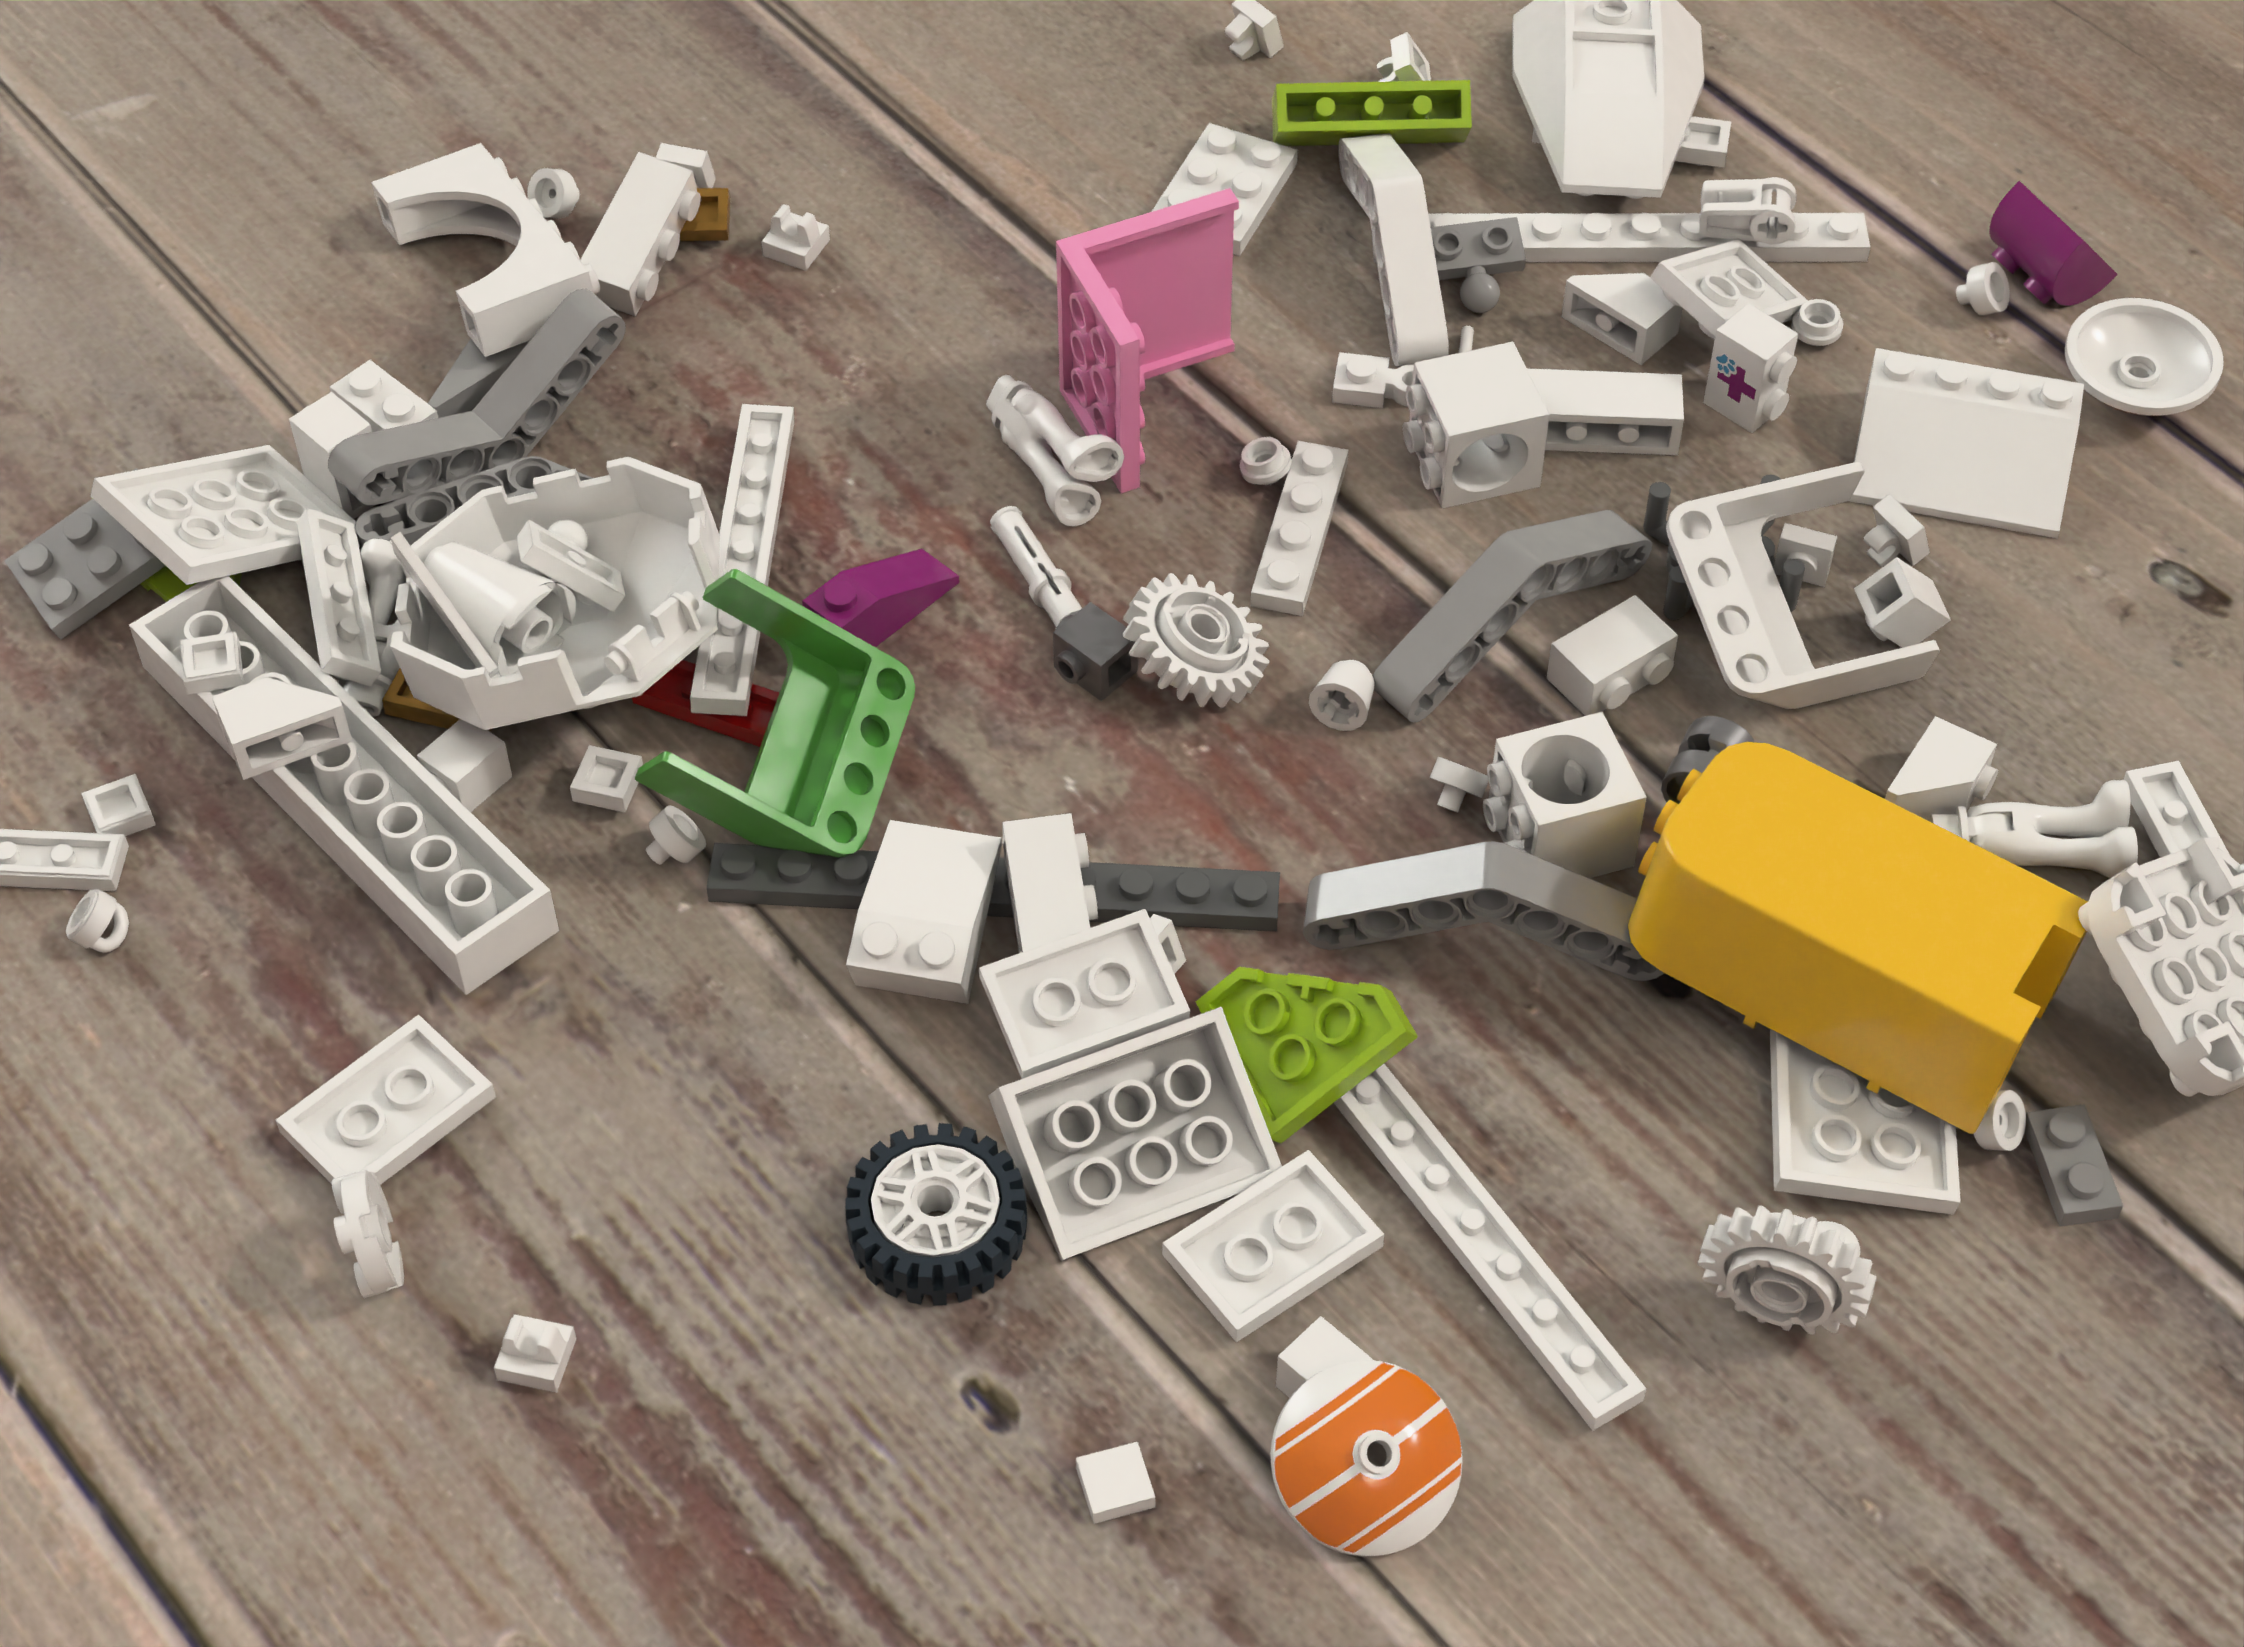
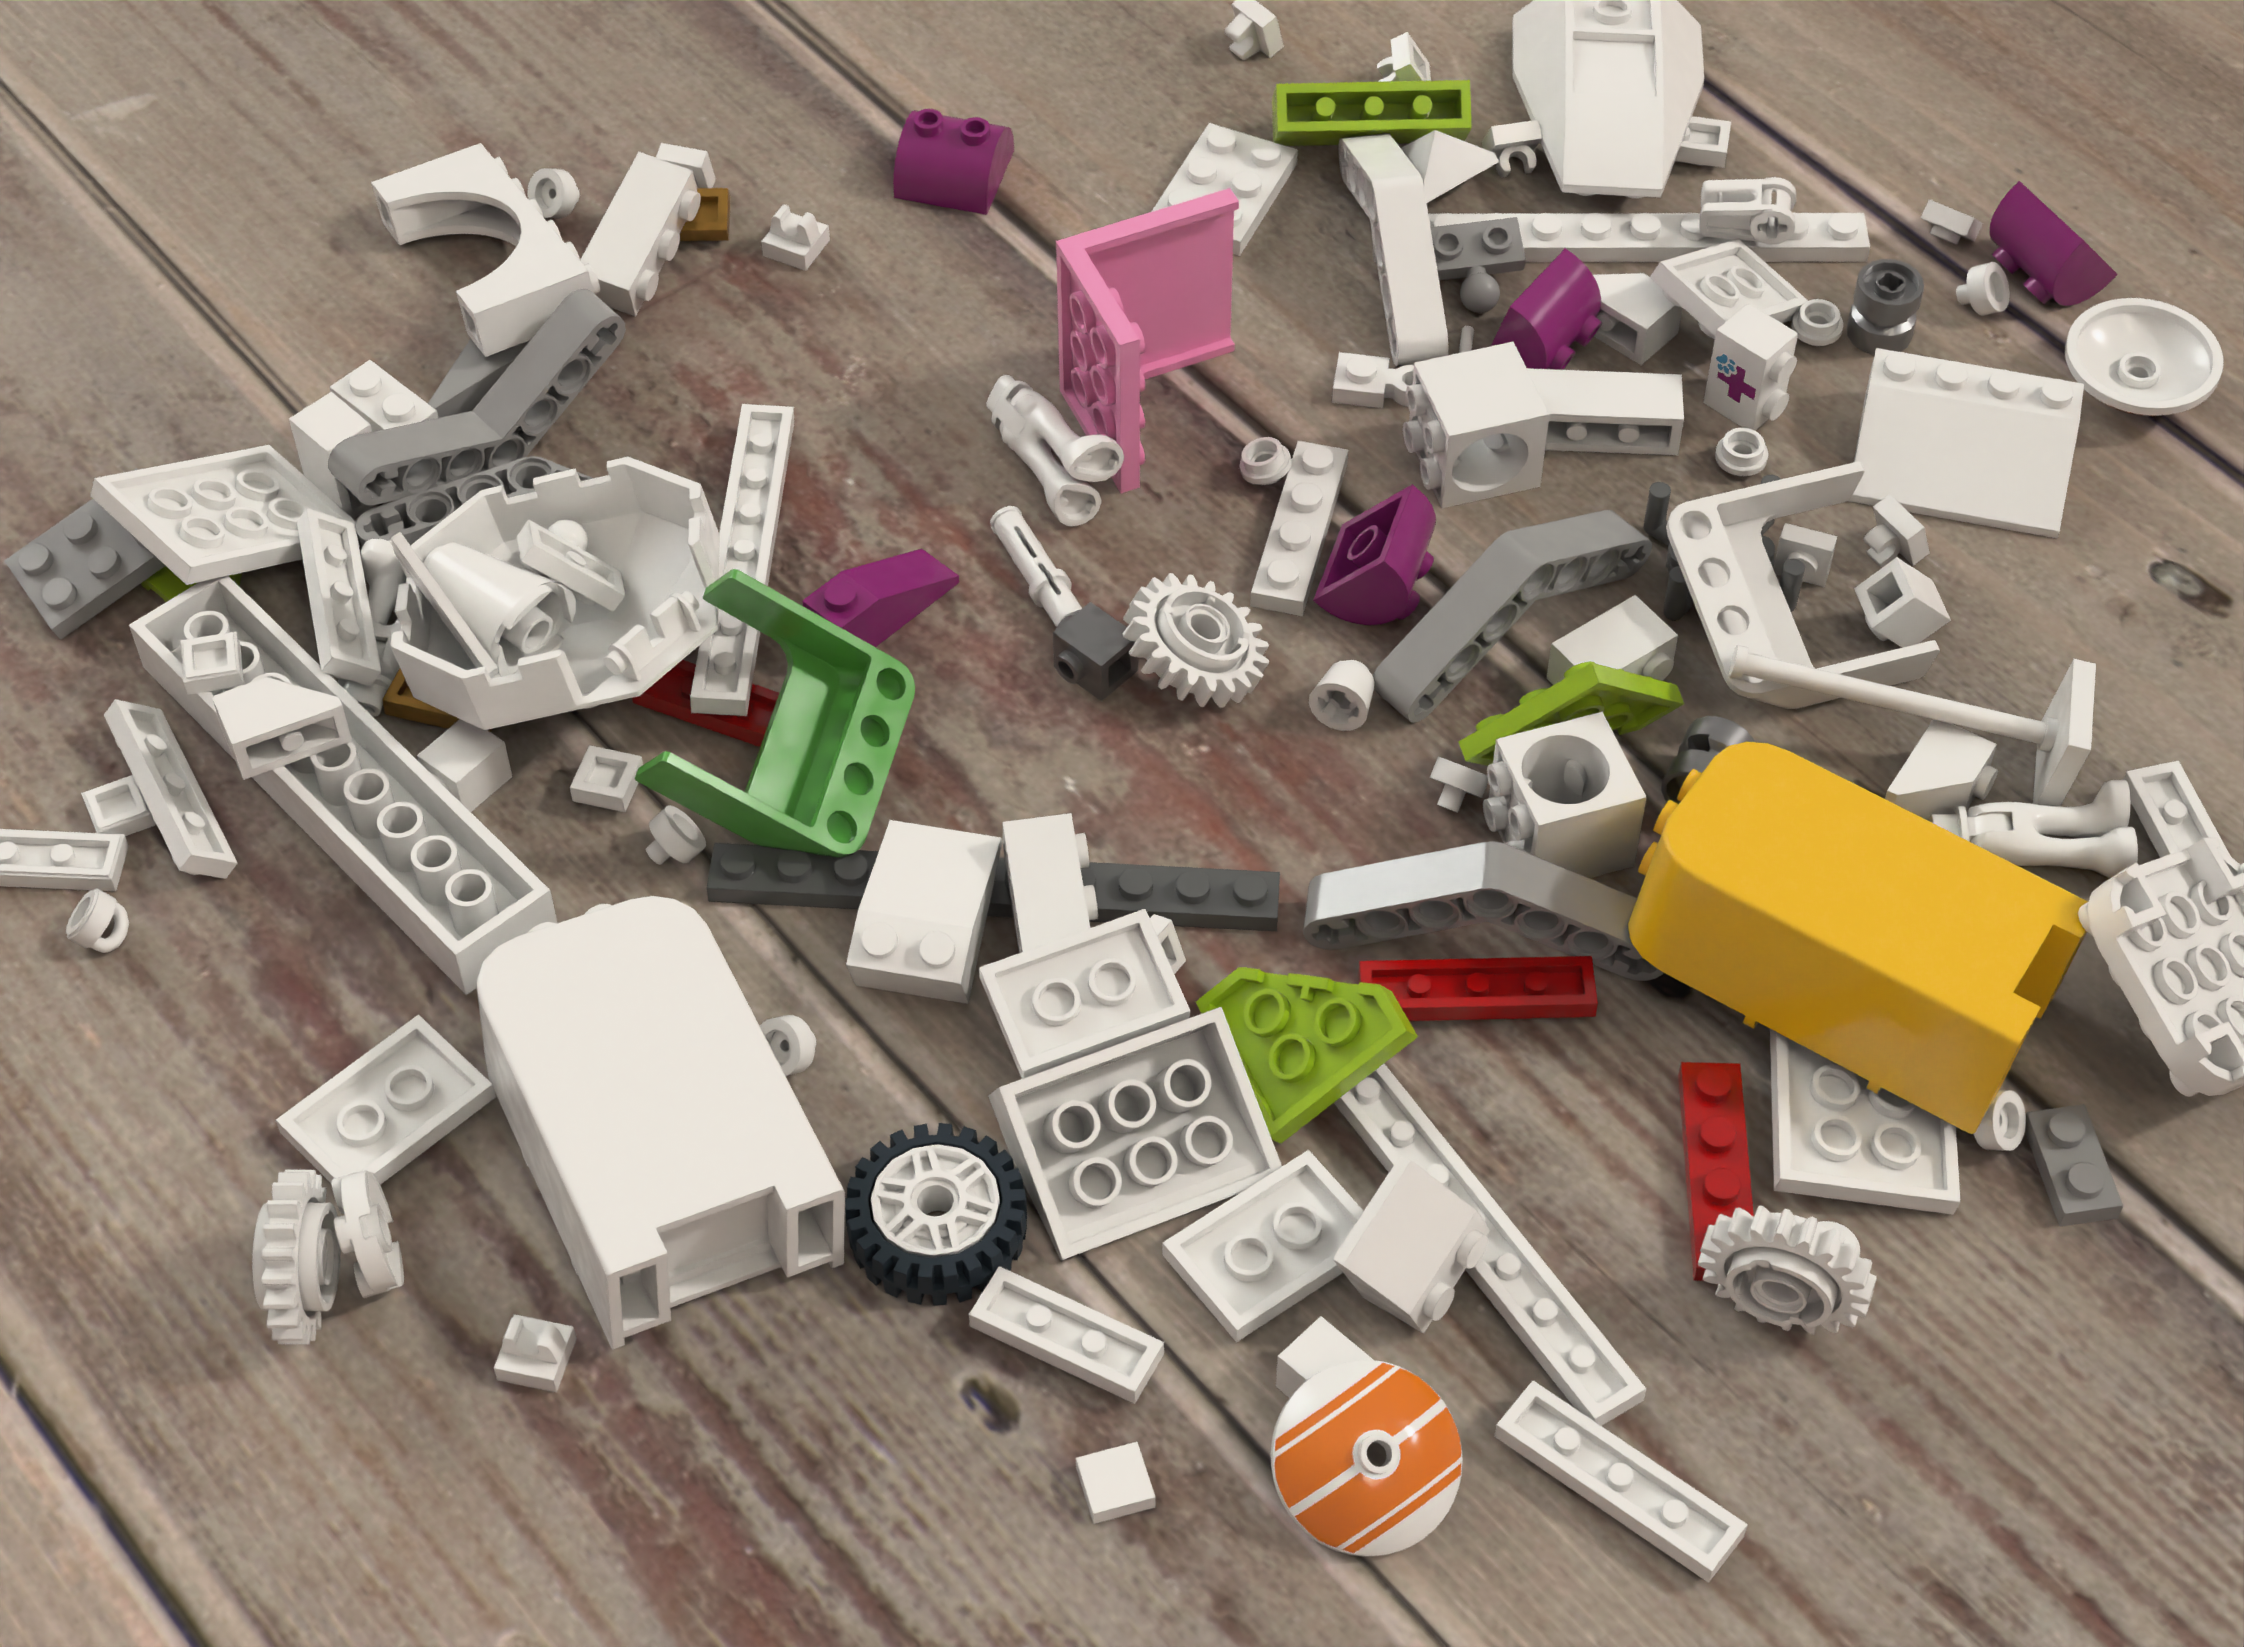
(170, 790): none -> white plate
(296, 1257): none -> white gear
(653, 1111): none -> white piece
(790, 1042): none -> white tile
(951, 161): none -> magenta brick
(1066, 1334): none -> white plate
(1379, 561): none -> magenta brick
(1412, 1245): none -> white slope
(1446, 161): none -> white slope
(1488, 987): none -> red plate
(1513, 141): none -> white tile
(1553, 314): none -> magenta brick
(1588, 688): none -> lime plate
(1621, 1481): none -> white plate
(1713, 1147): none -> red plate
(1742, 452): none -> white plate
(1885, 306): none -> flat silver wheel
(1949, 223): none -> white plate
(2061, 736): none -> white tile

